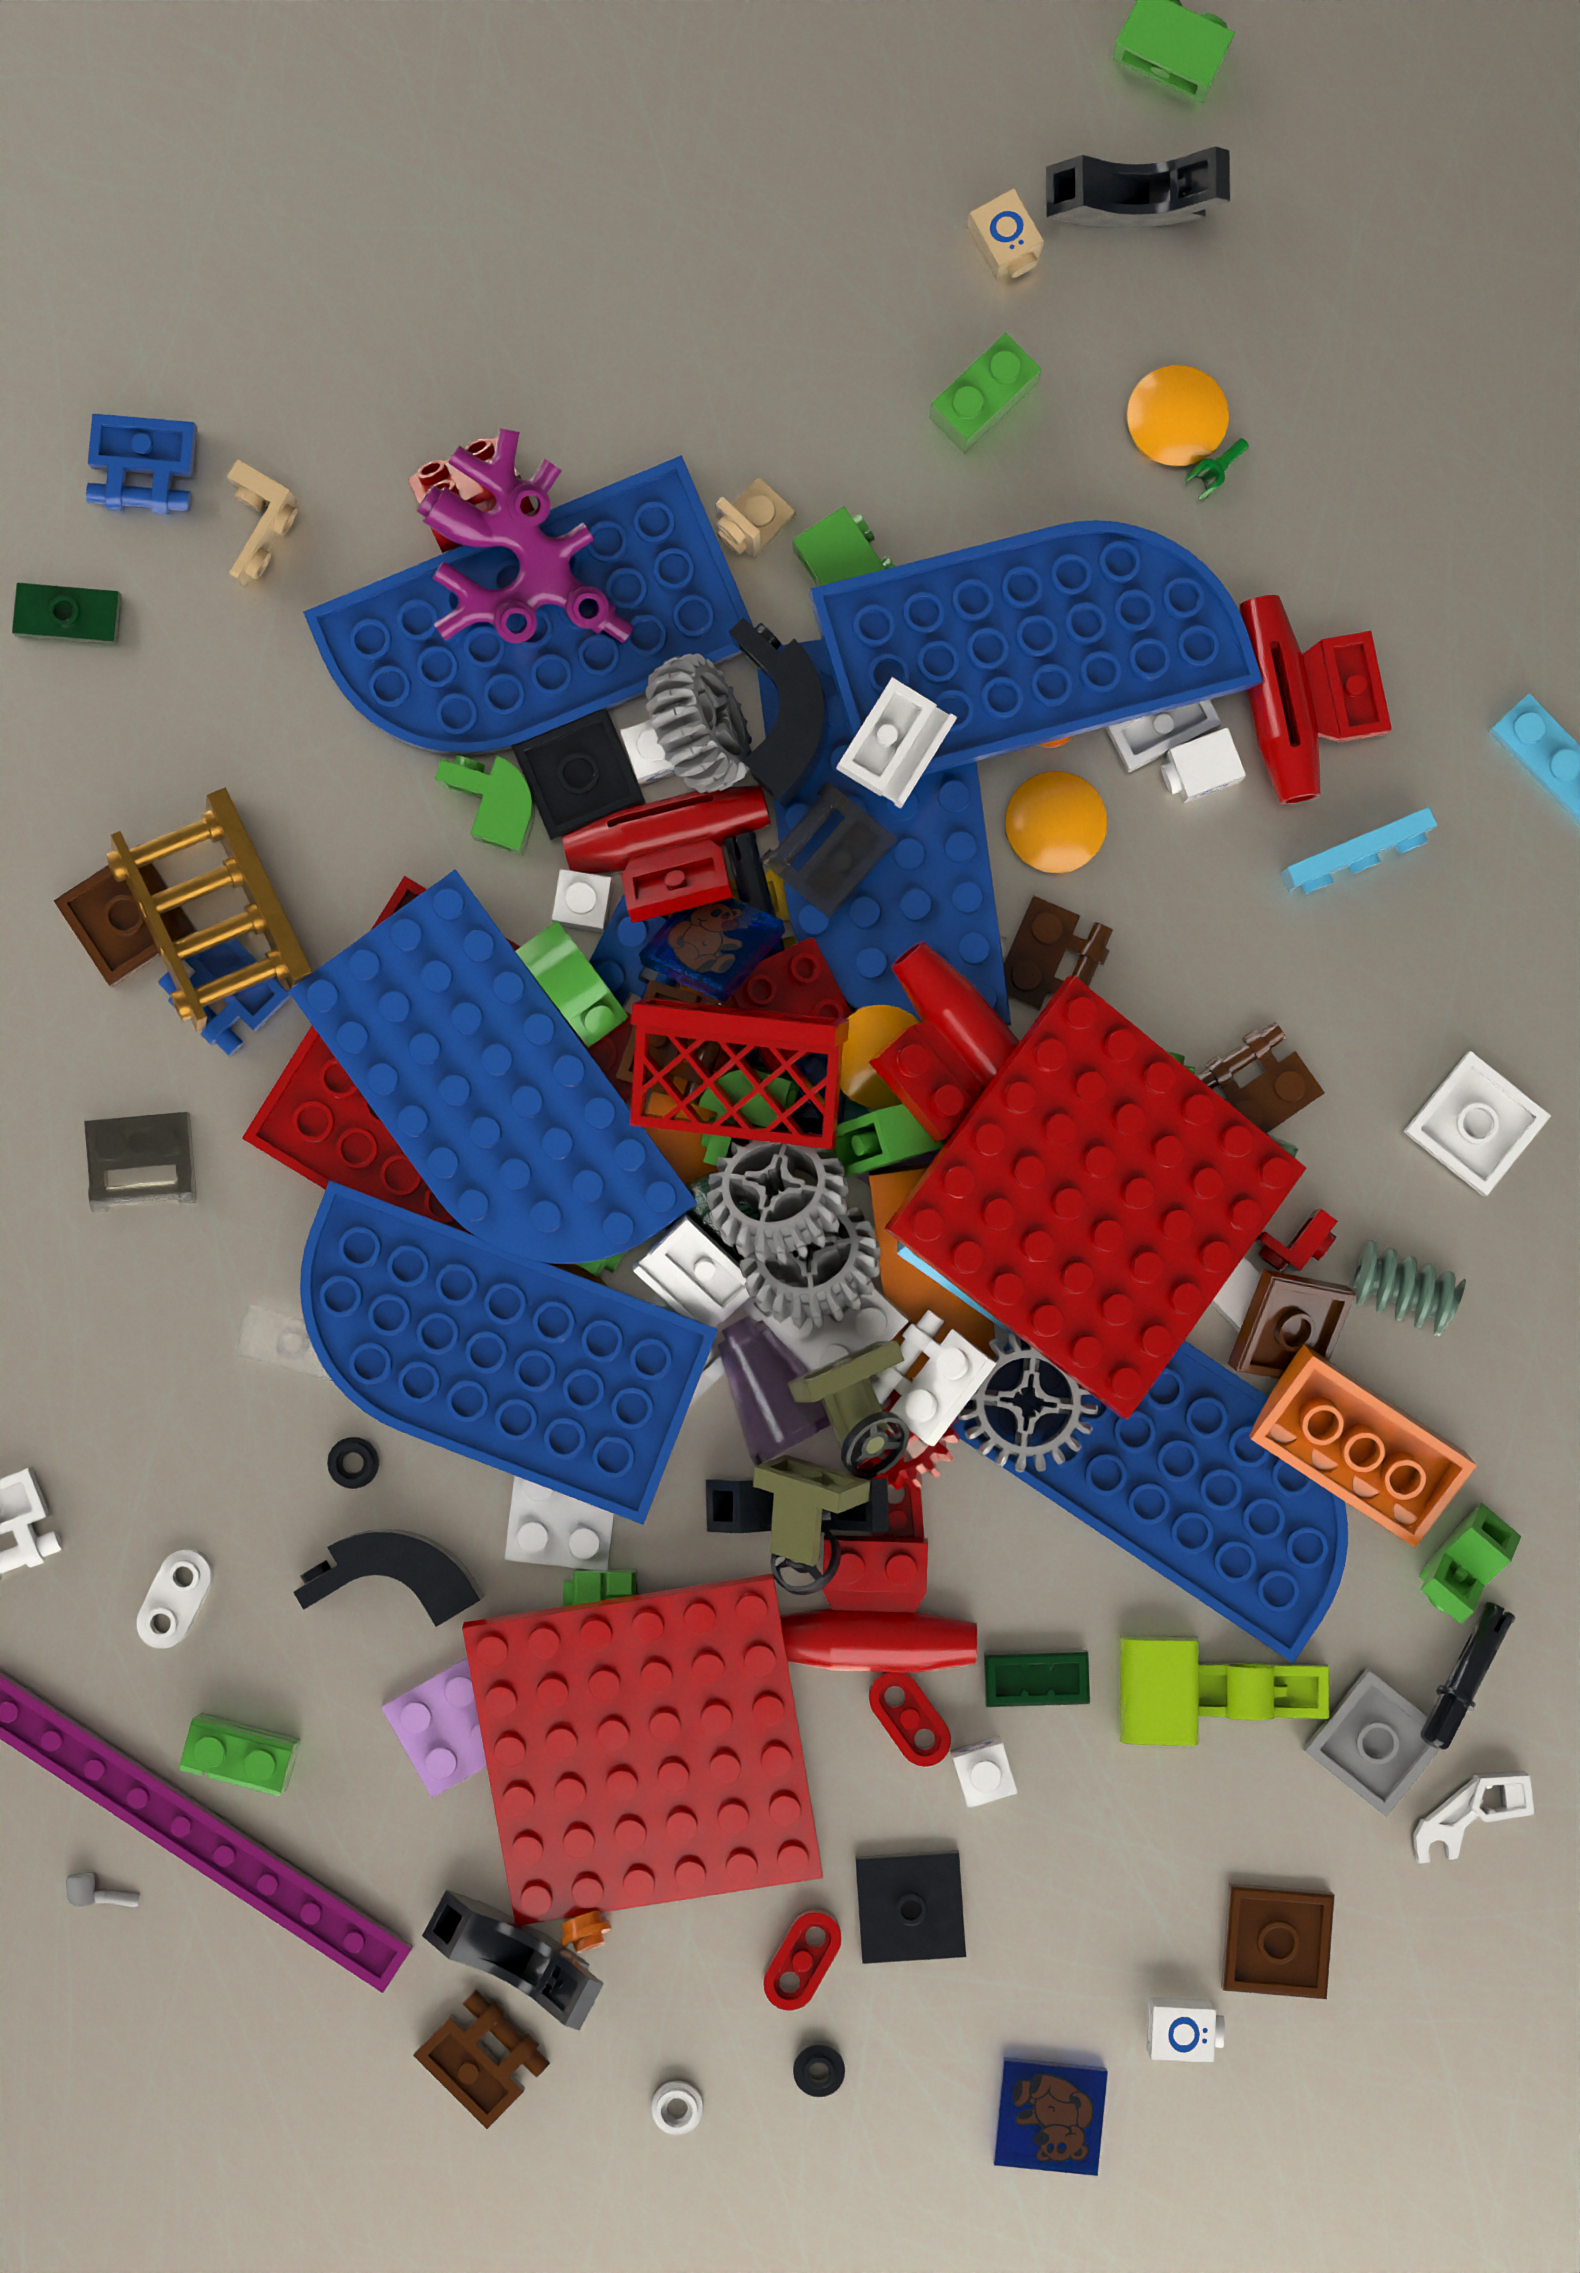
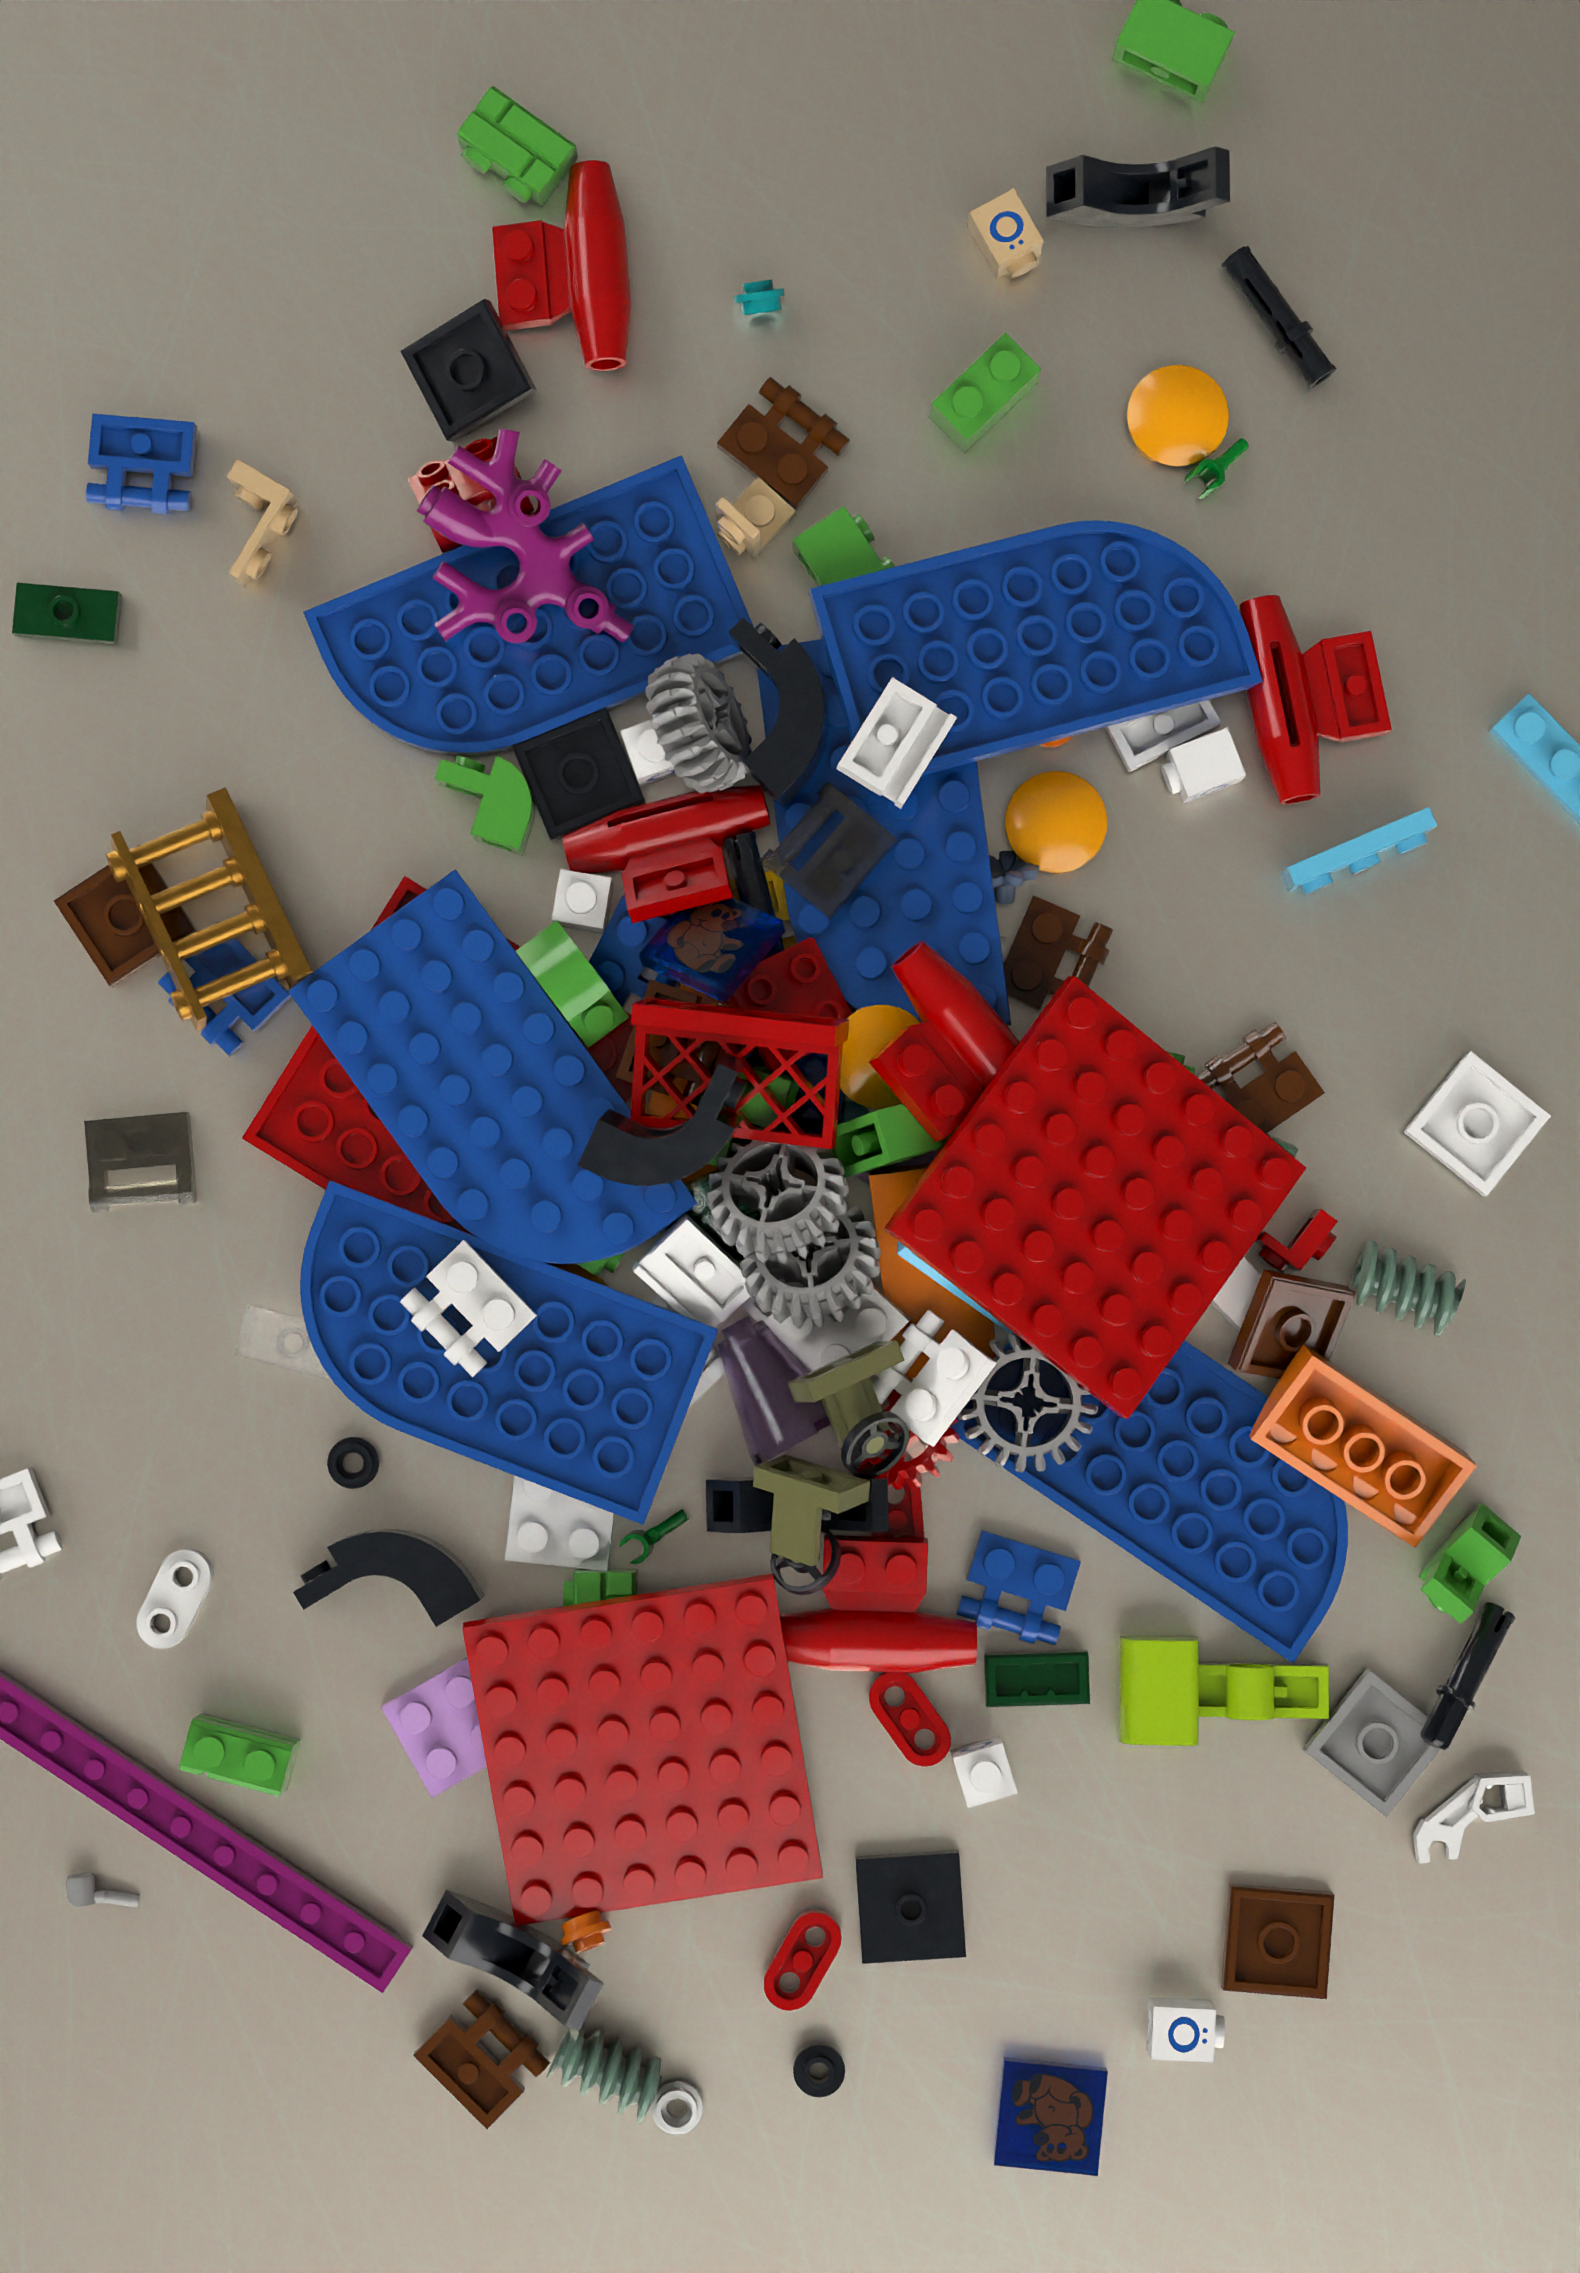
(468, 370): none -> black plate
(480, 1297): none -> white plate
(515, 147): none -> bright green brick
(572, 269): none -> red plate
(608, 2070): none -> sand green piece
(654, 1534): none -> green hand
(655, 1156): none -> black arch
(759, 297): none -> teal plate
(772, 454): none -> reddish brown plate
(1008, 874): none -> sand blue plant
(1023, 1572): none -> blue plate
(1290, 333): none -> black pin

